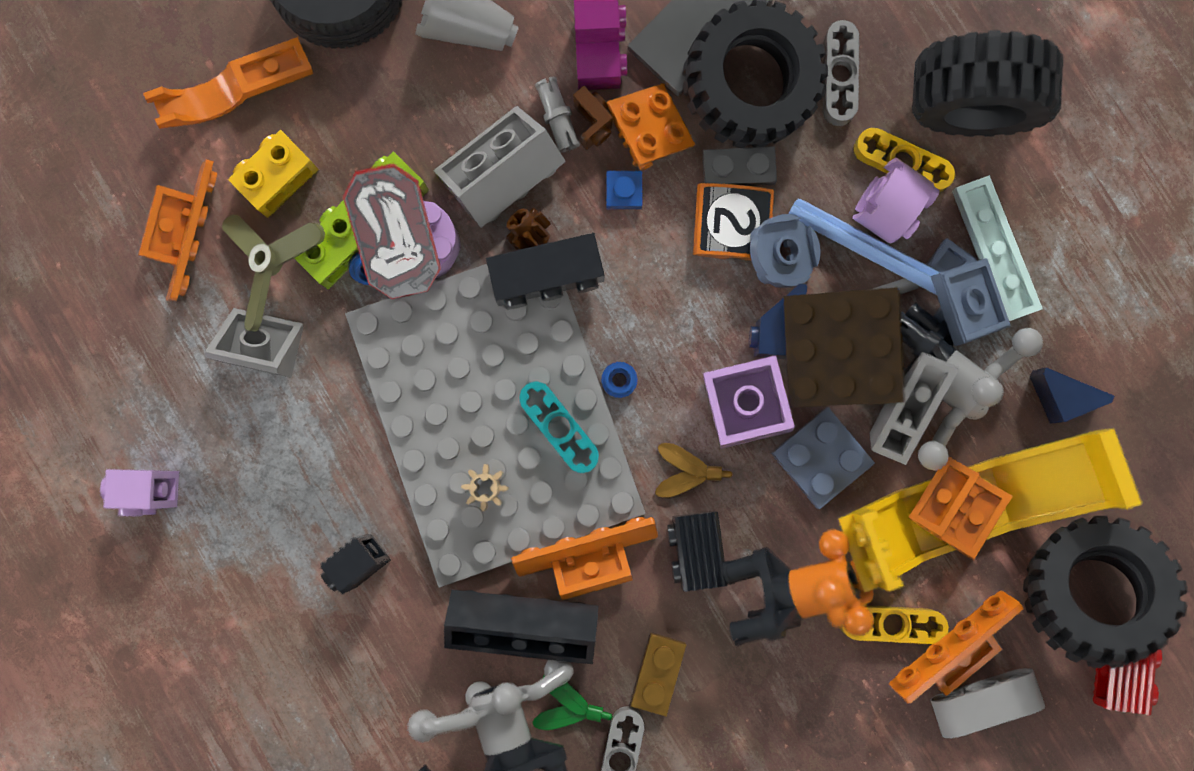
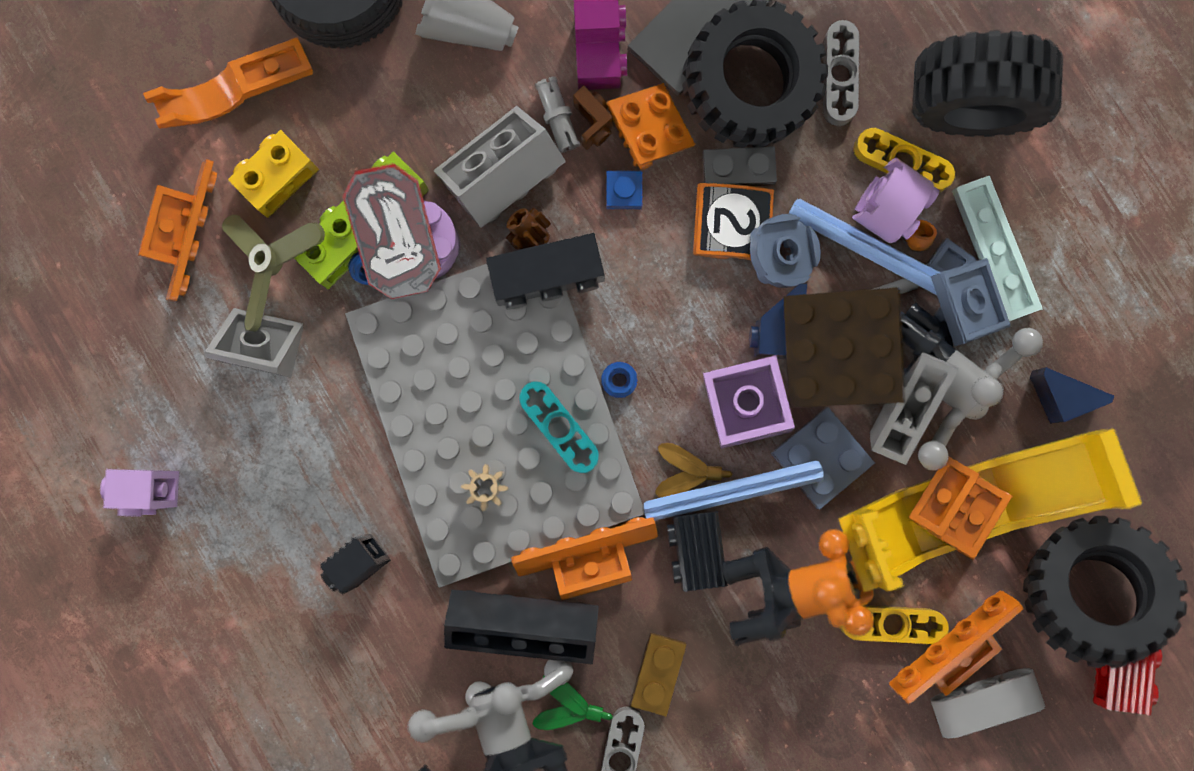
(734, 491): none -> light blue axle
(922, 237): none -> orange hinge

